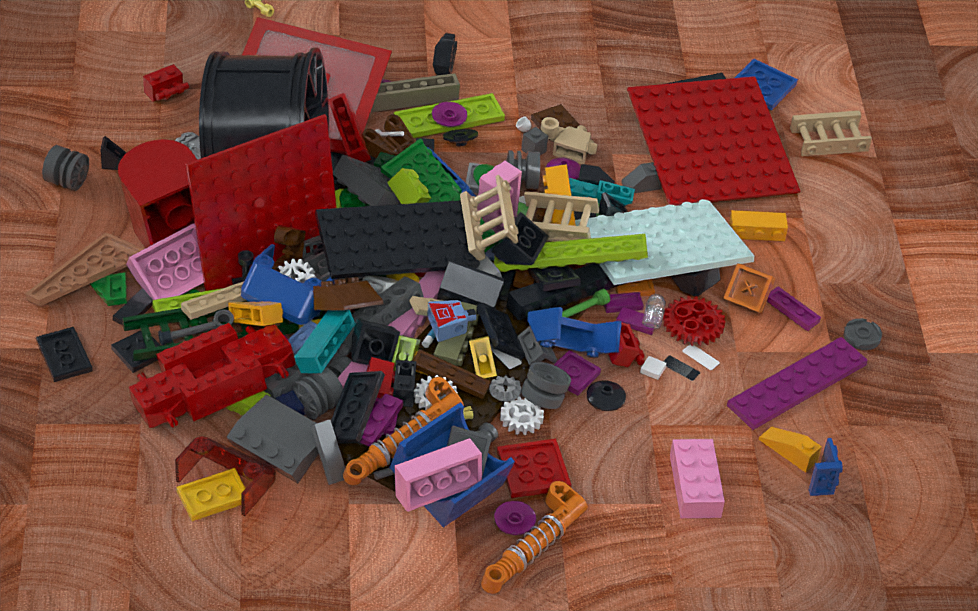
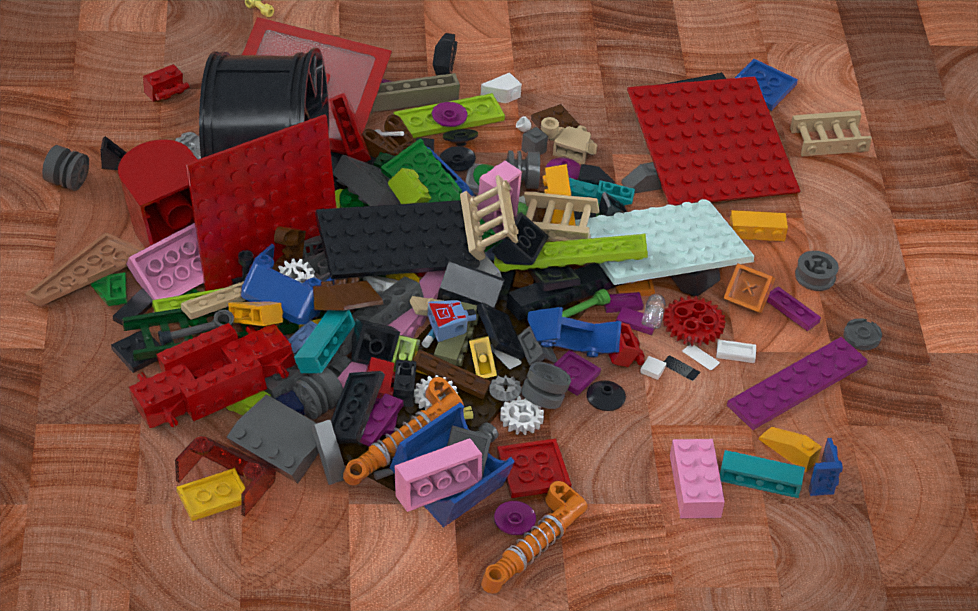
(64, 354): black tile -> none
(458, 158): none -> black dish
(504, 88): none -> white slope
(736, 351): none -> white tile
(761, 474): none -> teal brick
(816, 270): none -> dark grey wheel

